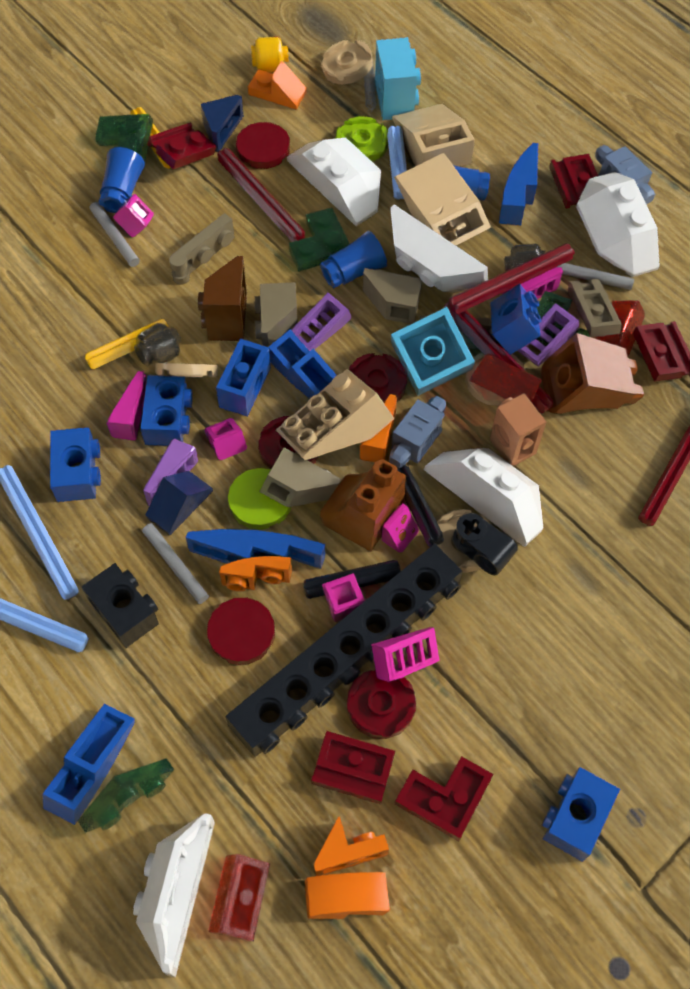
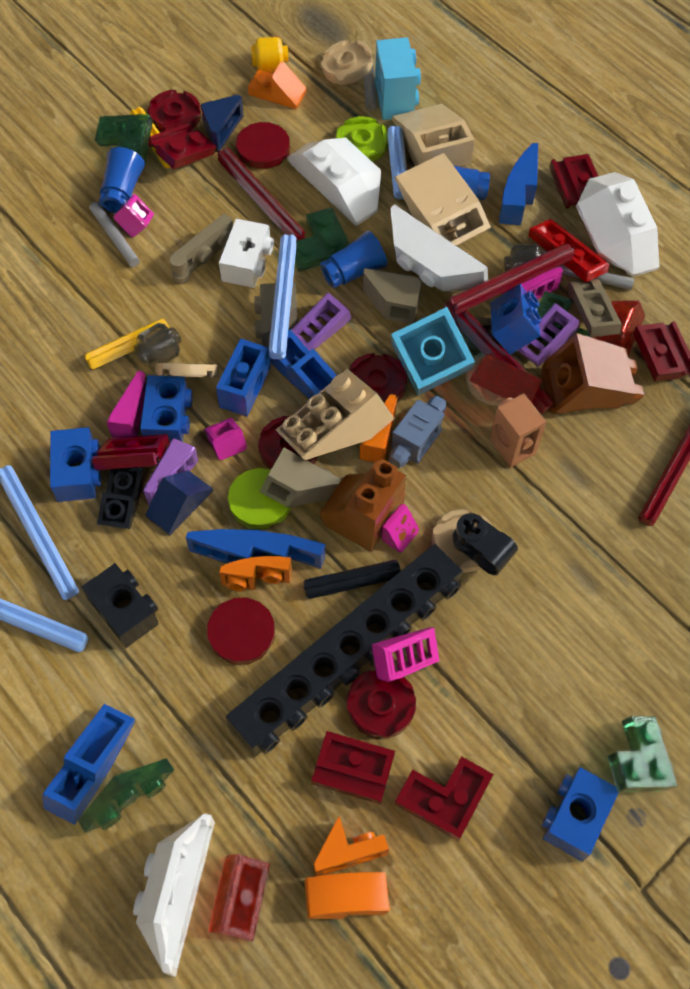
(121, 497): none -> black slope
(131, 452): none -> dark red plate
(174, 109): none -> dark red tile
(175, 563): light grey bar -> none
(225, 302): reddish brown slope -> none
(245, 253): none -> white brick
(282, 297): none -> light blue axle
(343, 596): dark pink slope -> none
(420, 509): black axle -> none
(492, 489): white wedge -> none
(584, 263): none -> red tile
(626, 164): sand blue piece -> none
(647, 762): none -> clear green plate

